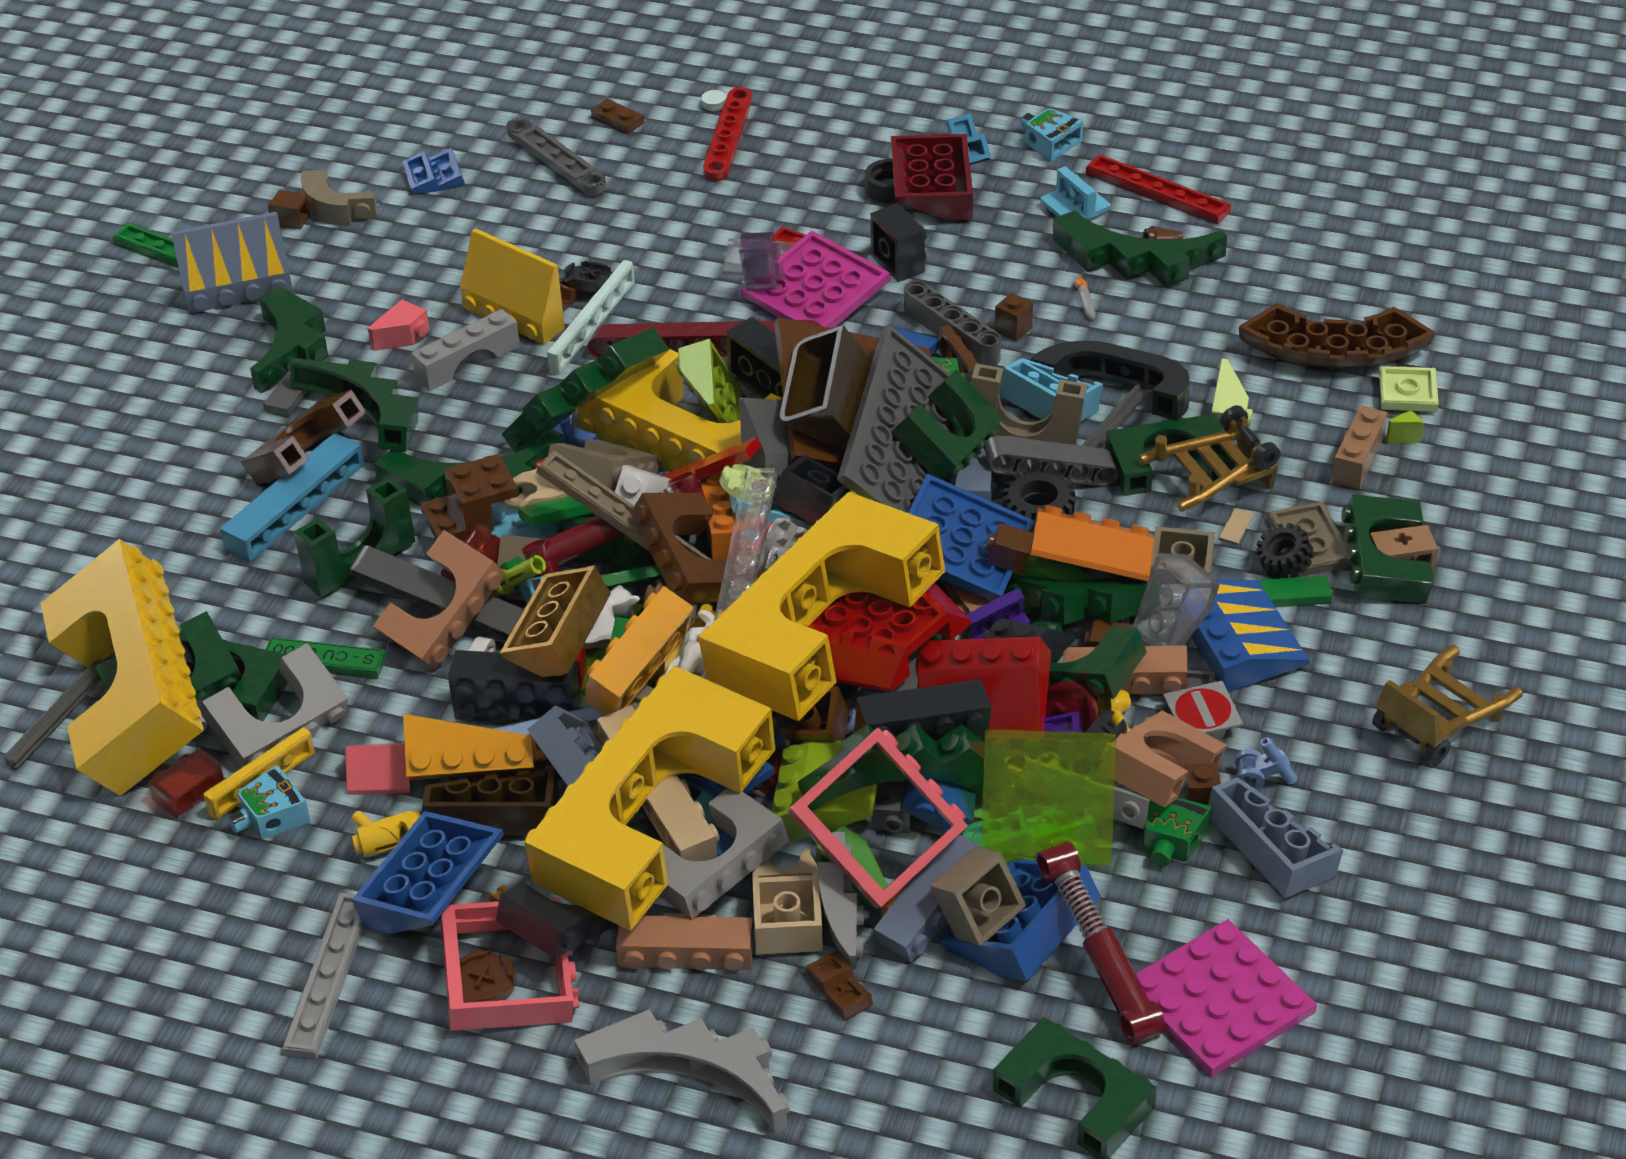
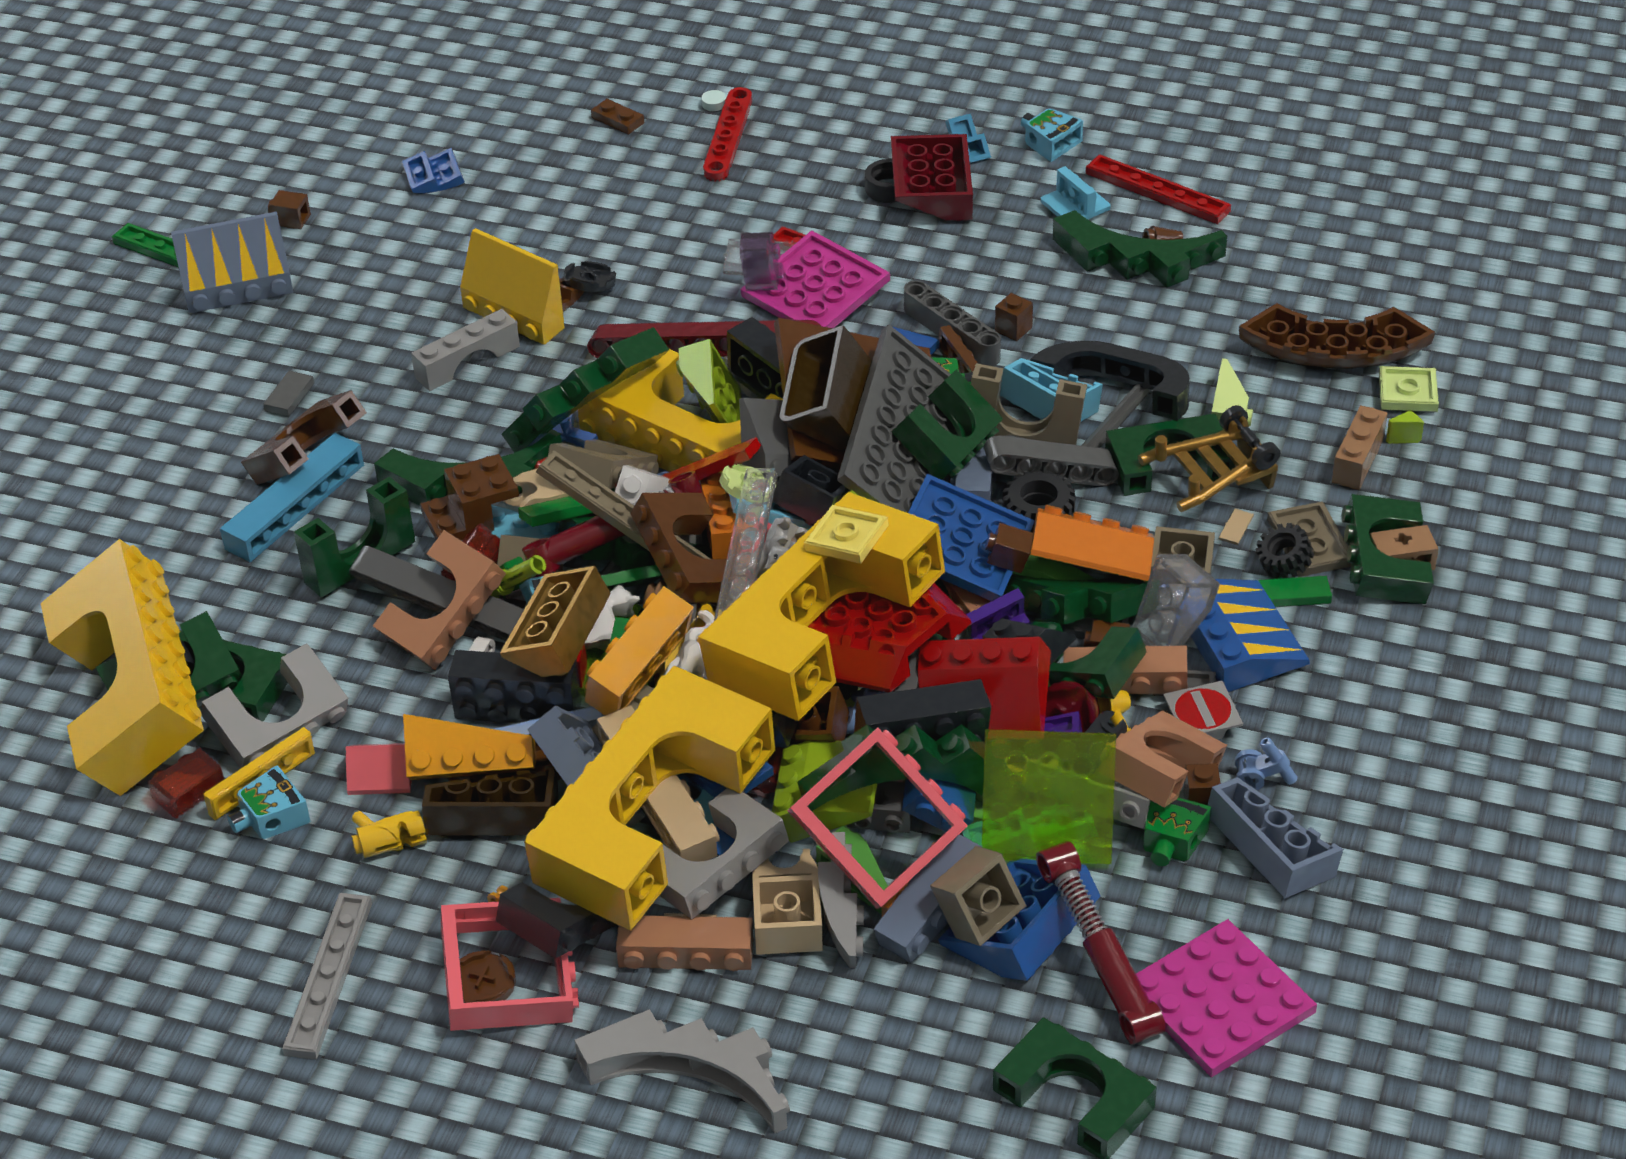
(53, 716): dark grey axle -> none
(298, 336): dark green arch -> none
(335, 206): dark tan arch -> none
(337, 658): green tile -> none
(392, 413): dark green arch -> none
(399, 327): coral slope -> none
(423, 873): blue slope -> none
(556, 156): dark grey plate -> none
(590, 317): light aqua tile -> none
(838, 985): reddish brown slope -> none
(846, 534): none -> light yellow tile
(898, 242): black brick -> none
(1082, 287): light grey piece -> none
(1421, 723): pearl gold hand -> none

